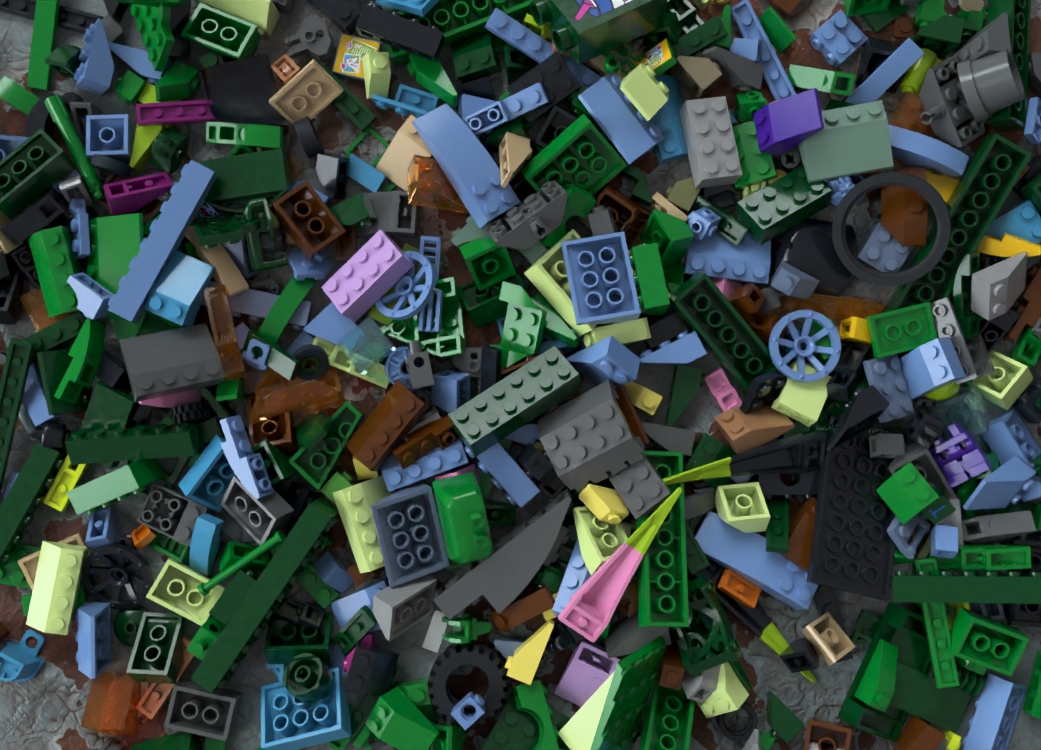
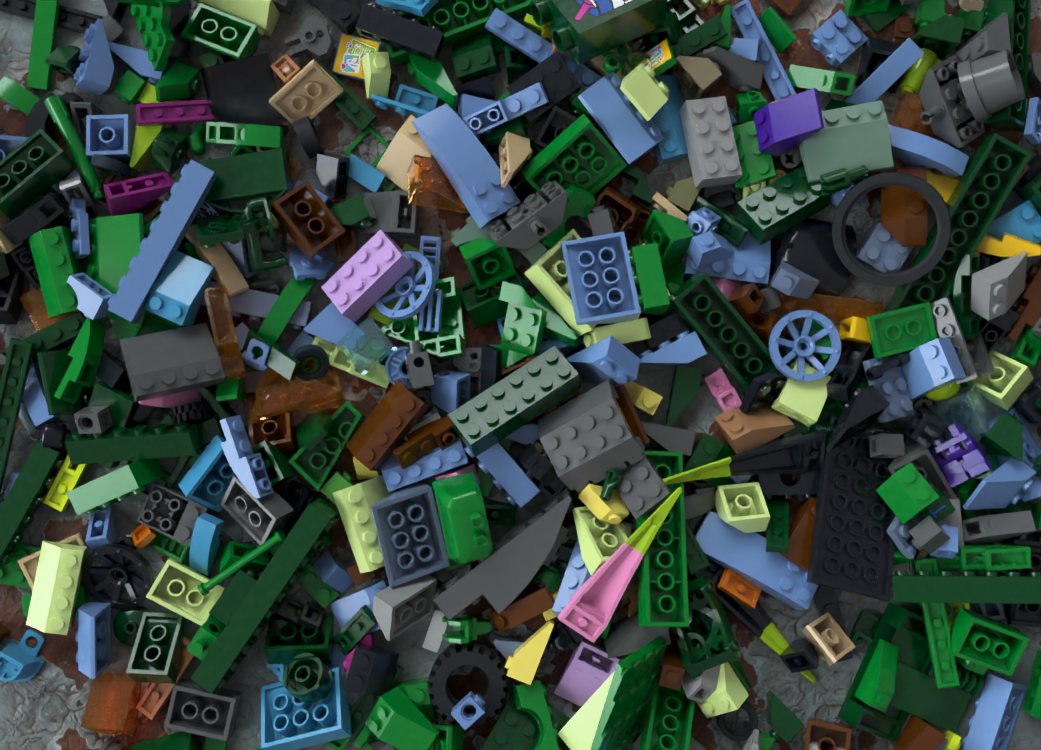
(93, 419): none -> dark grey brick
(195, 140): none -> green arm
(611, 481): none -> dark green arm
(708, 249): none -> medium blue slope
(841, 179): none -> dark green arm
(876, 372): none -> black bar
(928, 535): none -> dark grey brick
(1005, 437): none -> dark green slope

